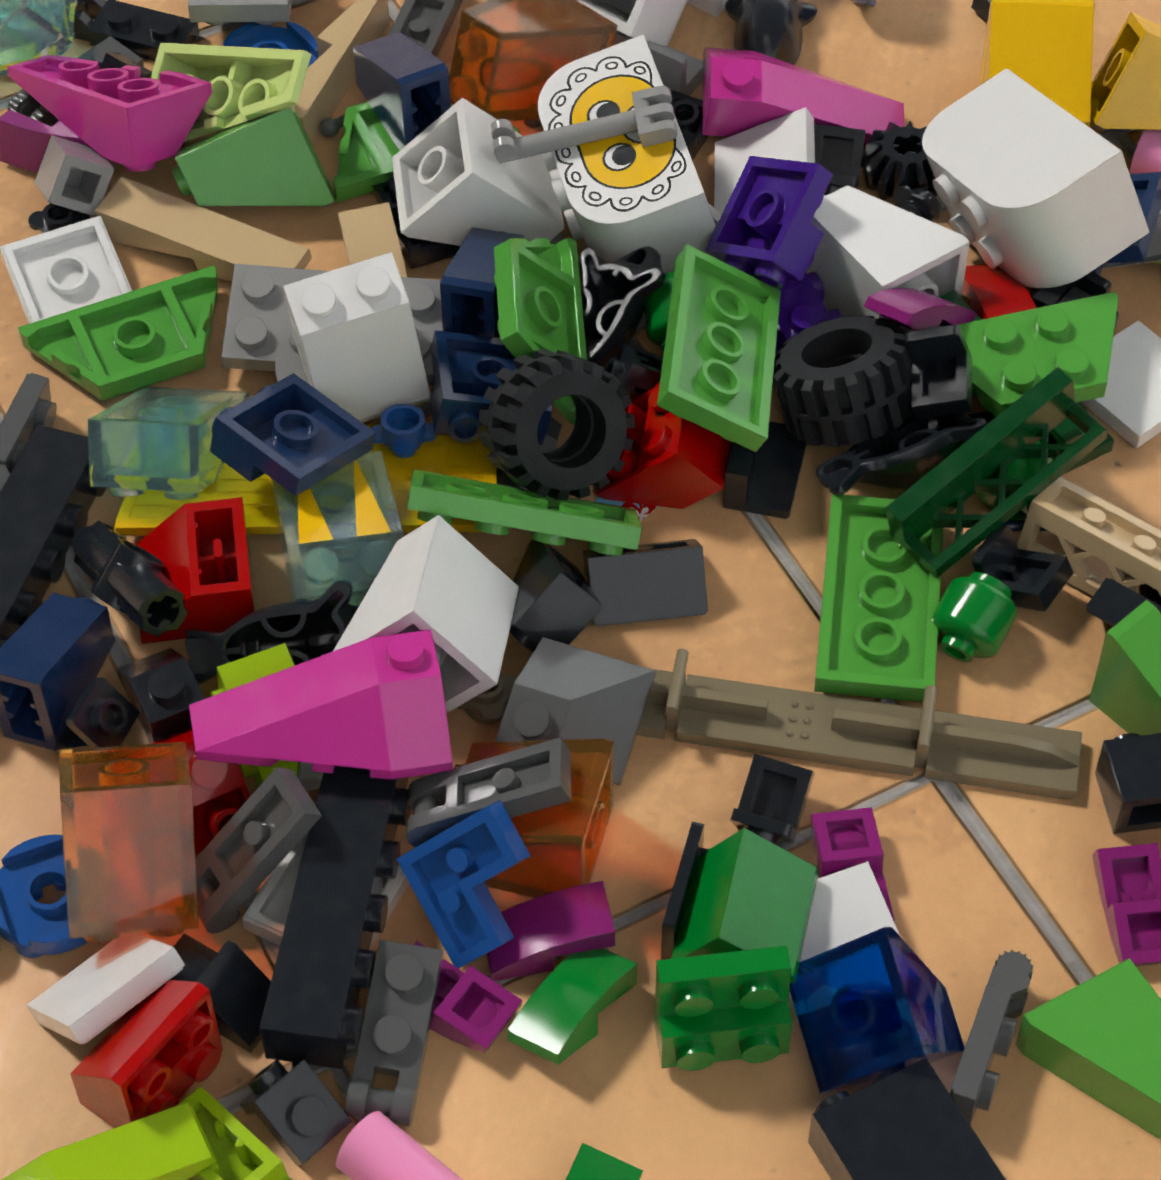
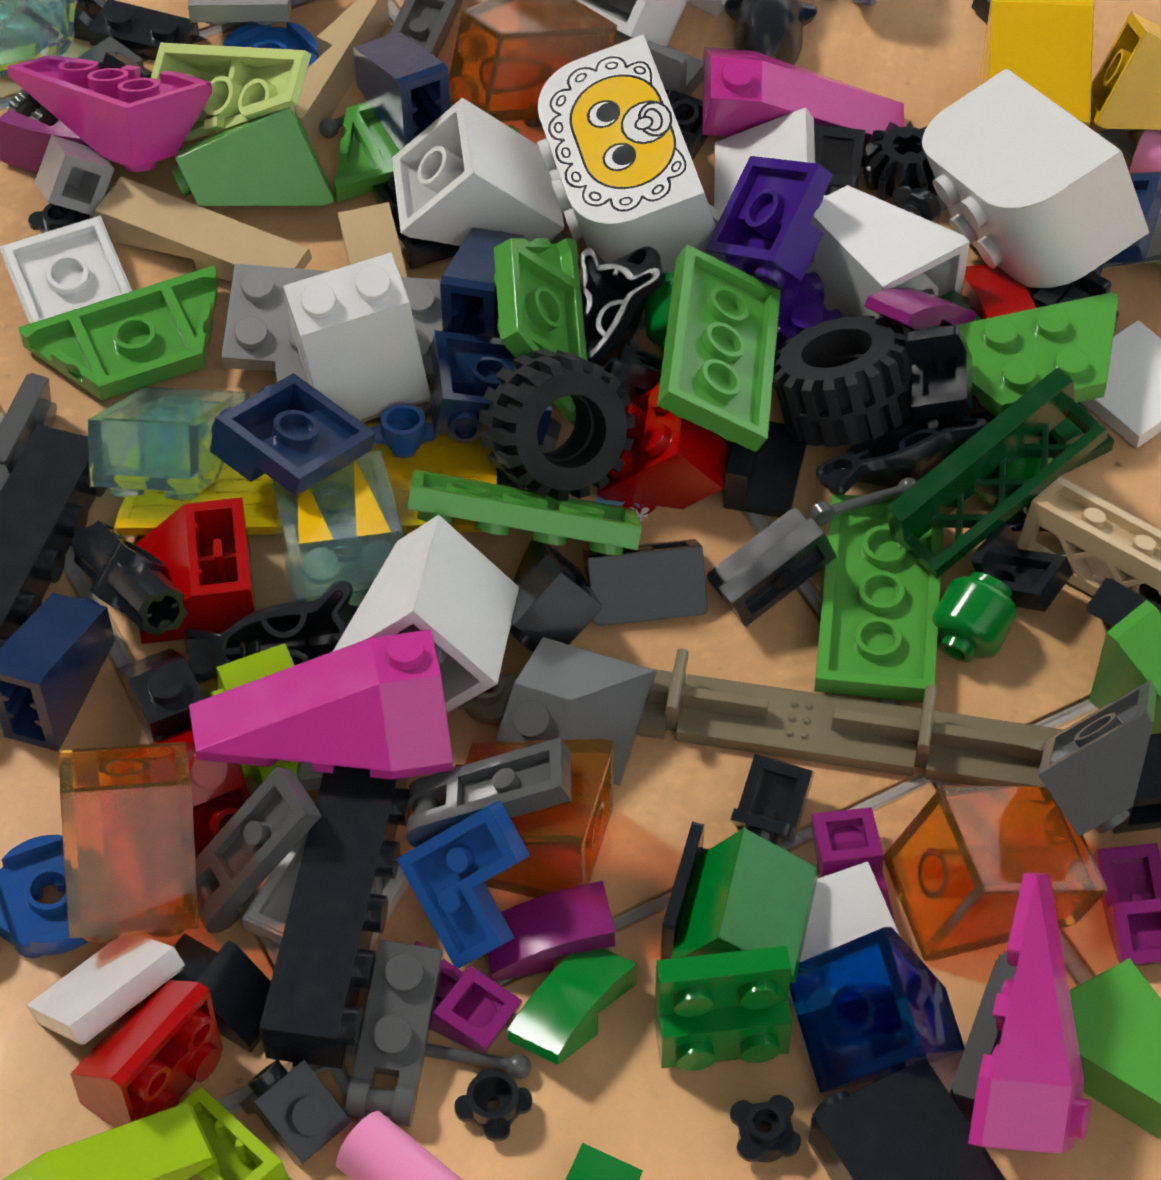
(98, 718): black bracket -> none
(488, 1086): none -> black plate
(517, 1066): none -> dark grey hinge
(651, 118): light grey hinge -> none
(765, 1147): none -> black plate
(771, 565): none -> black panel
(824, 512): none -> dark grey hinge
(966, 861): none -> clear orange slope
(1035, 1076): none -> dark pink wedge
(1099, 761): none -> dark grey slope

